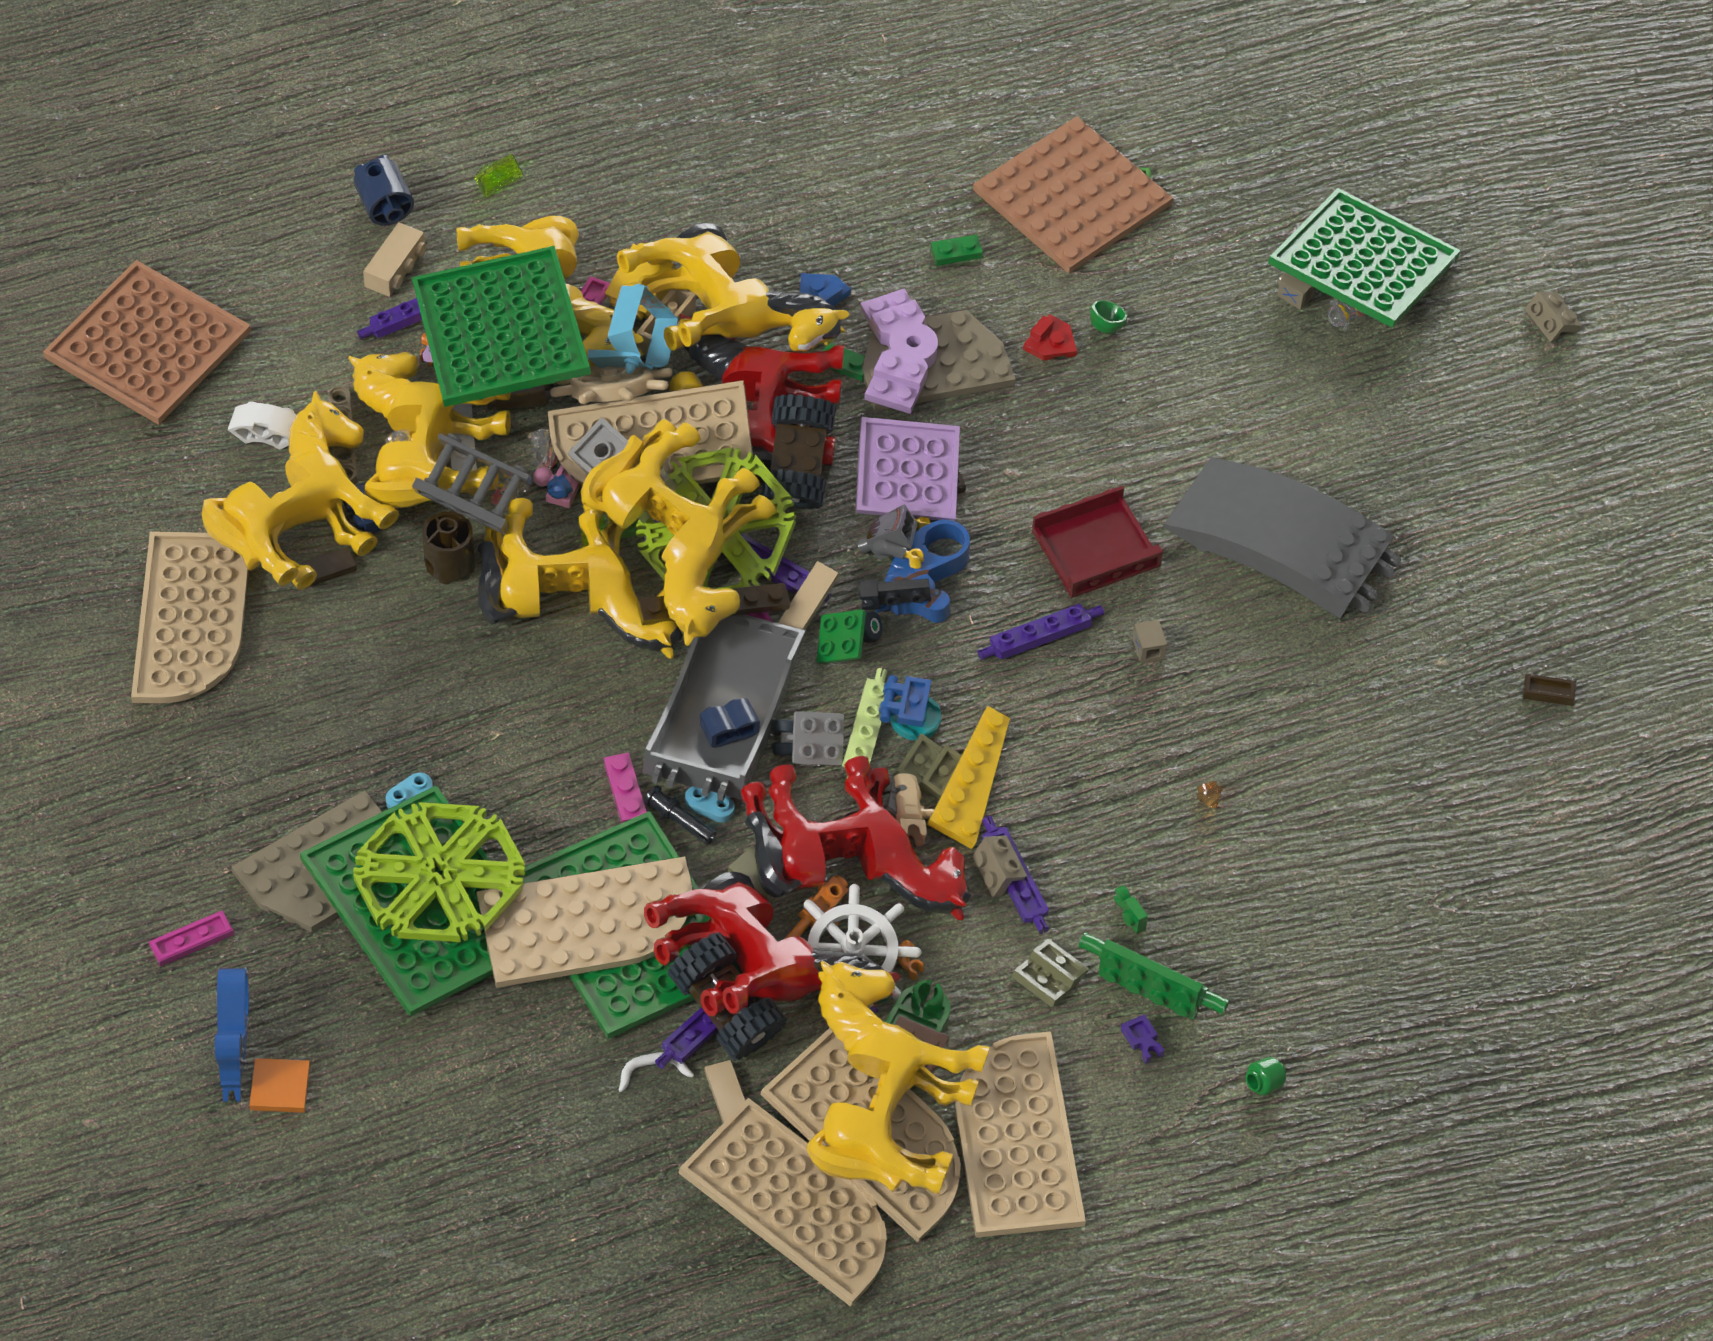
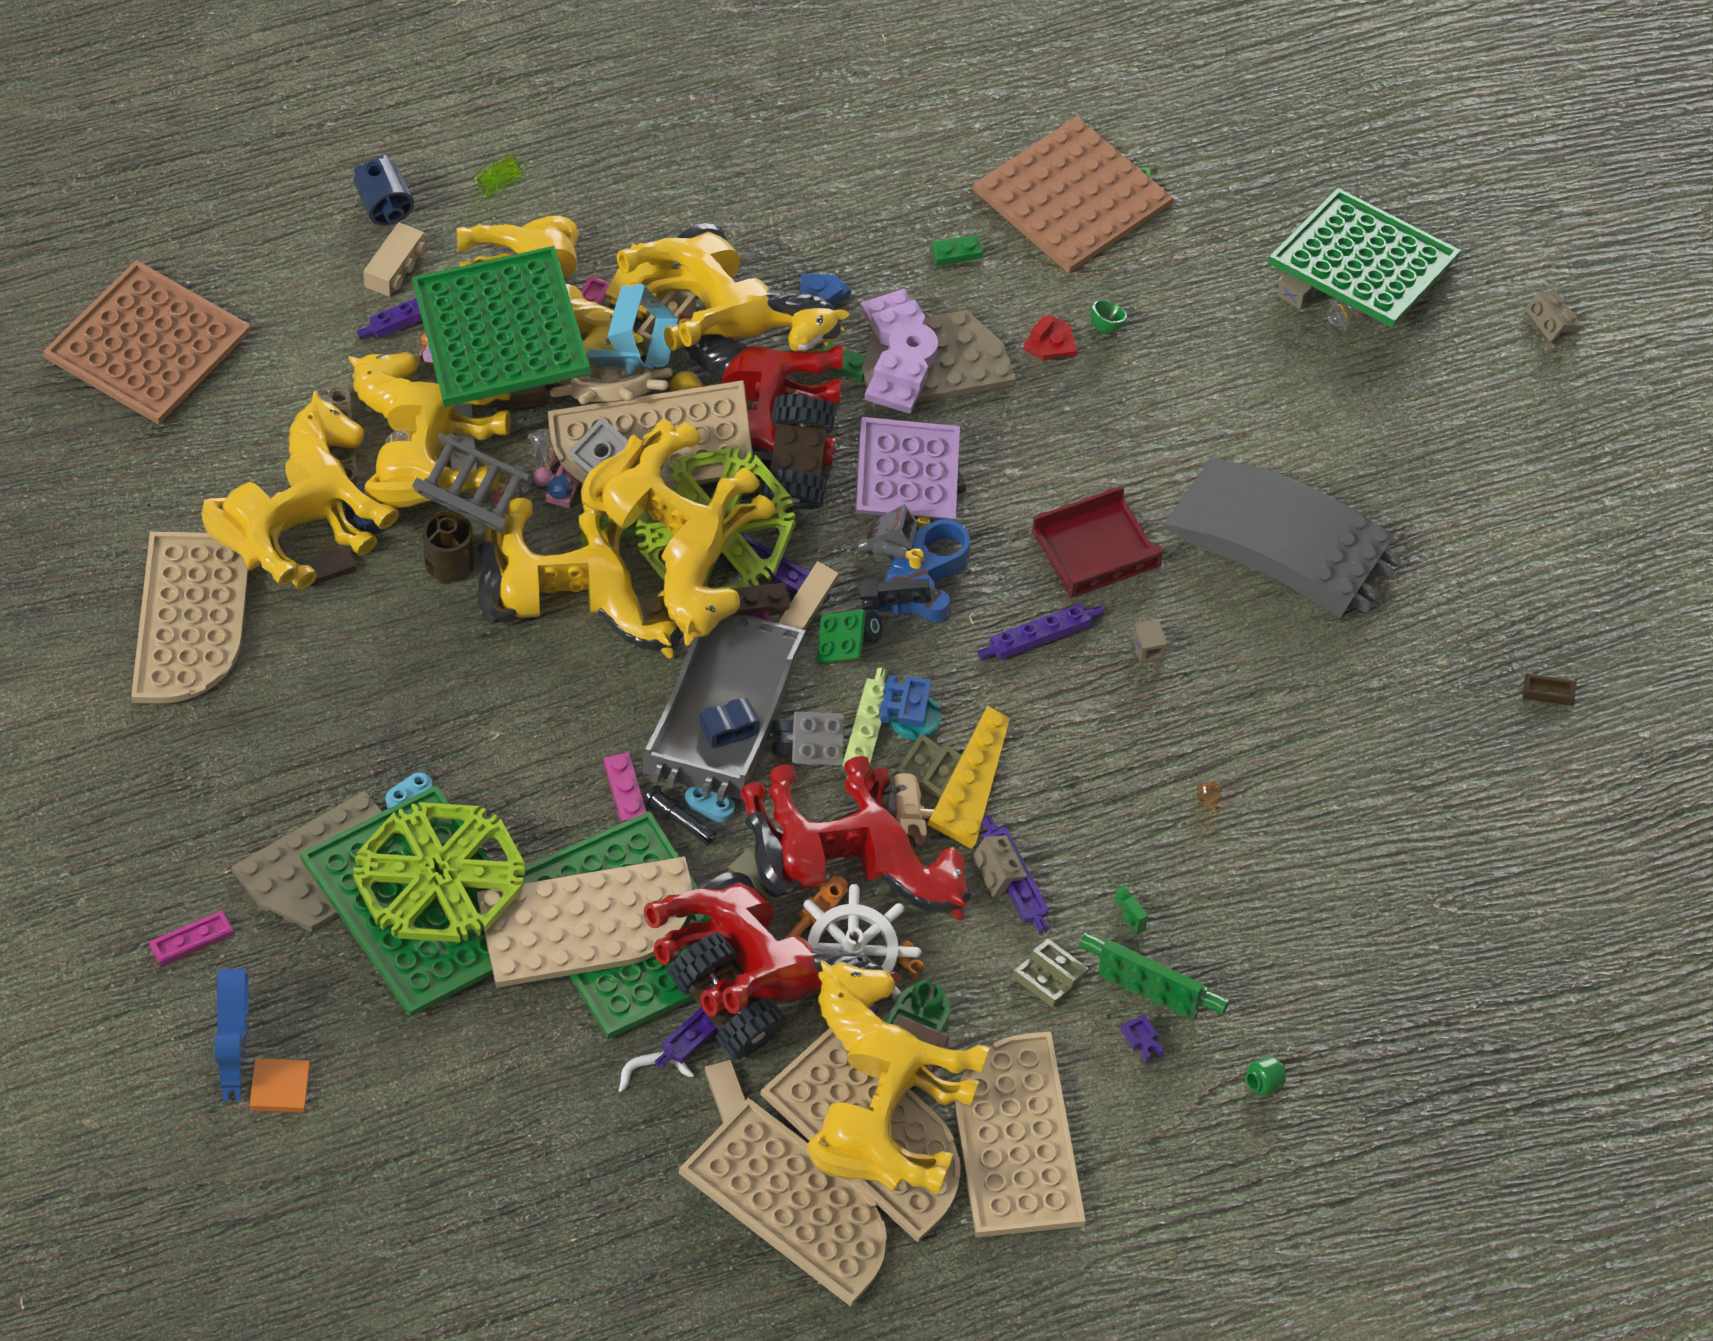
(262, 424): white brick -> none

